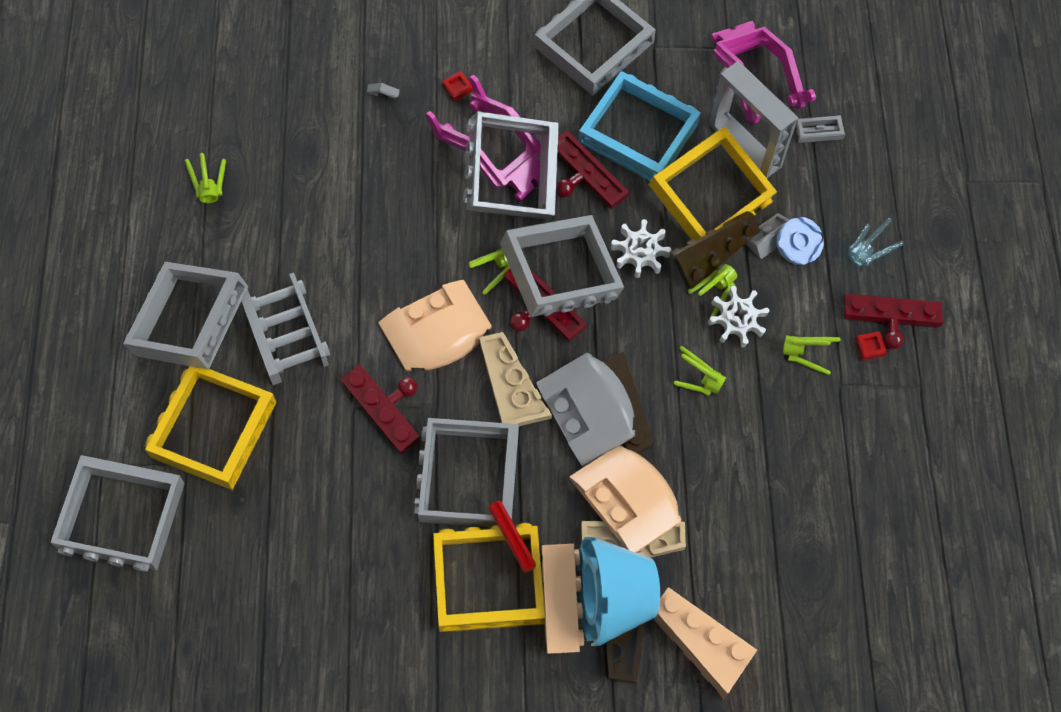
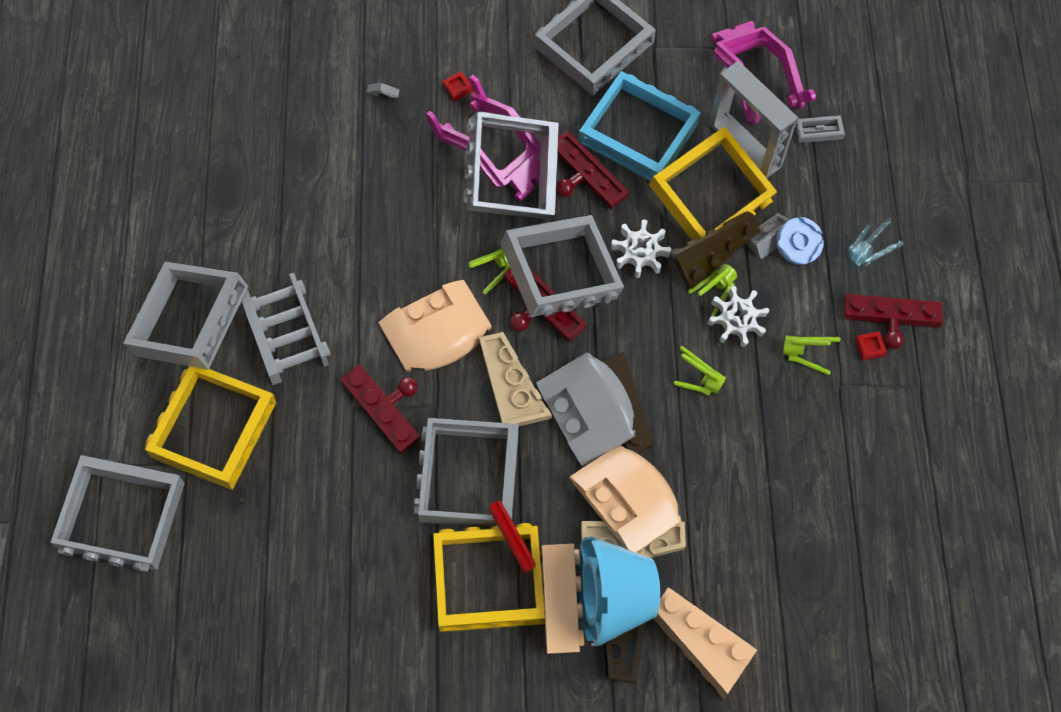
(207, 190): lime plant -> none

